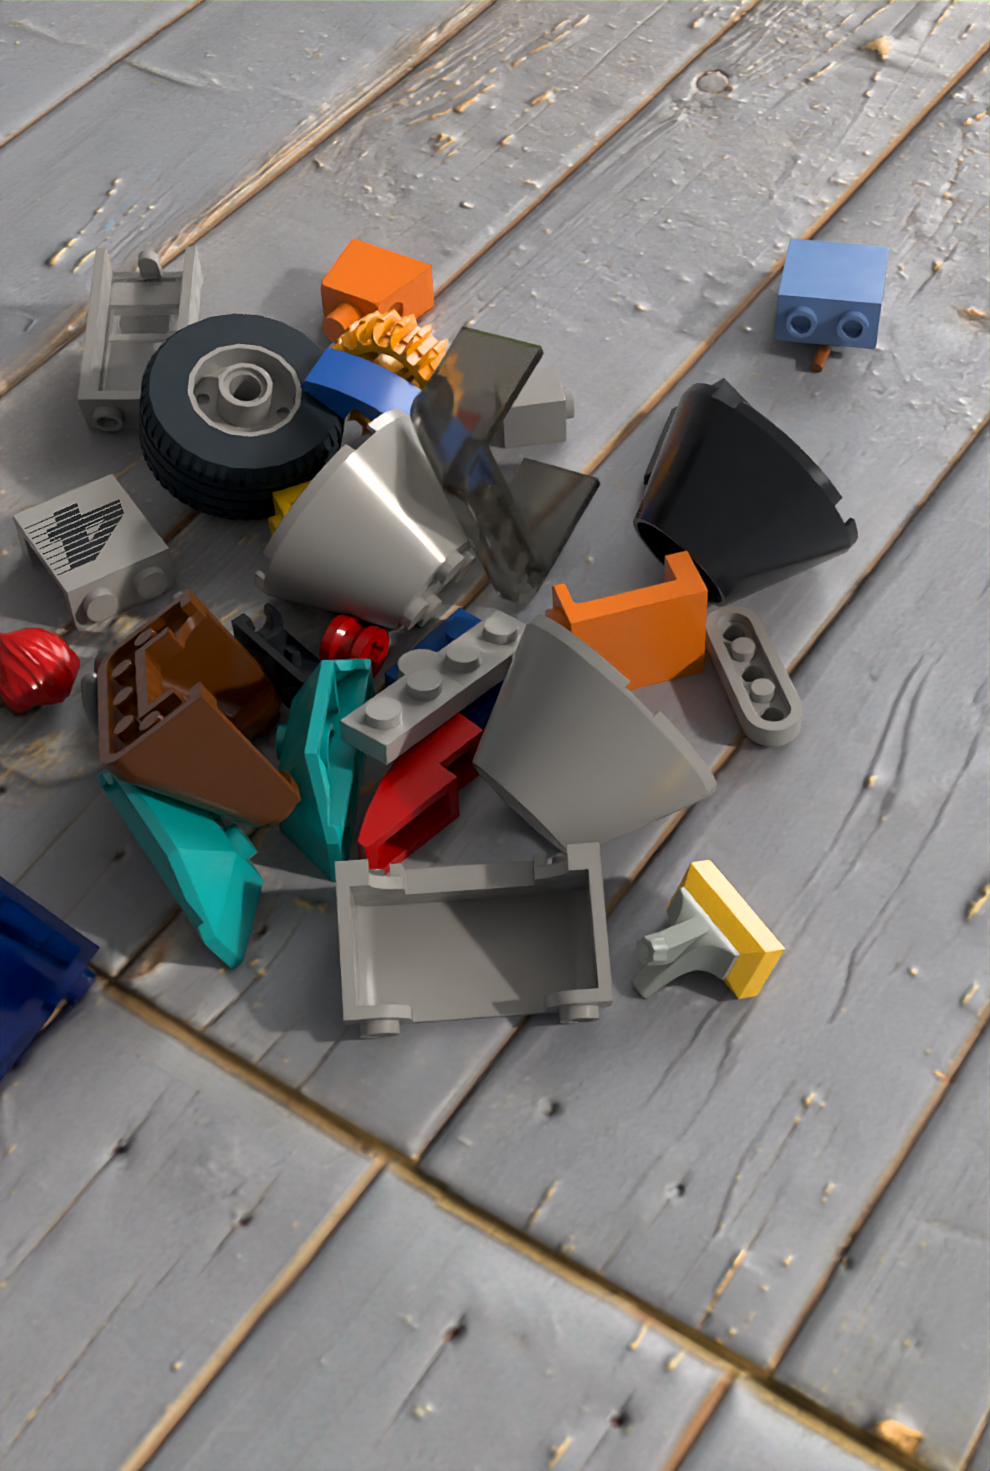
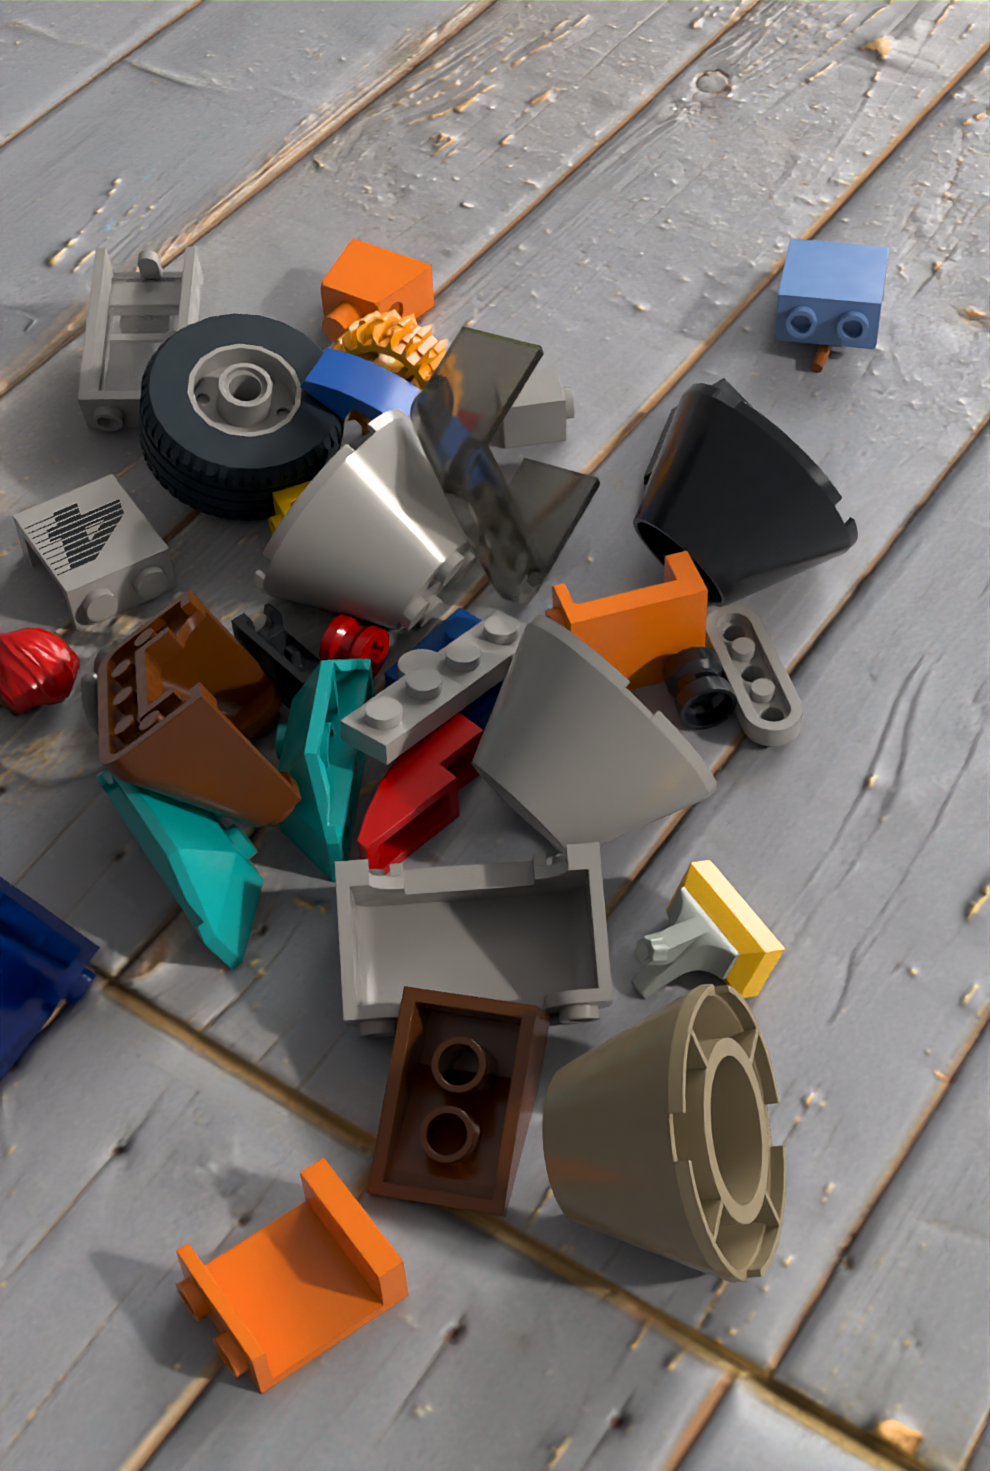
(295, 1282): none -> orange panel
(458, 1100): none -> reddish brown slope
(672, 1137): none -> dark tan cone
(696, 678): none -> black wheel

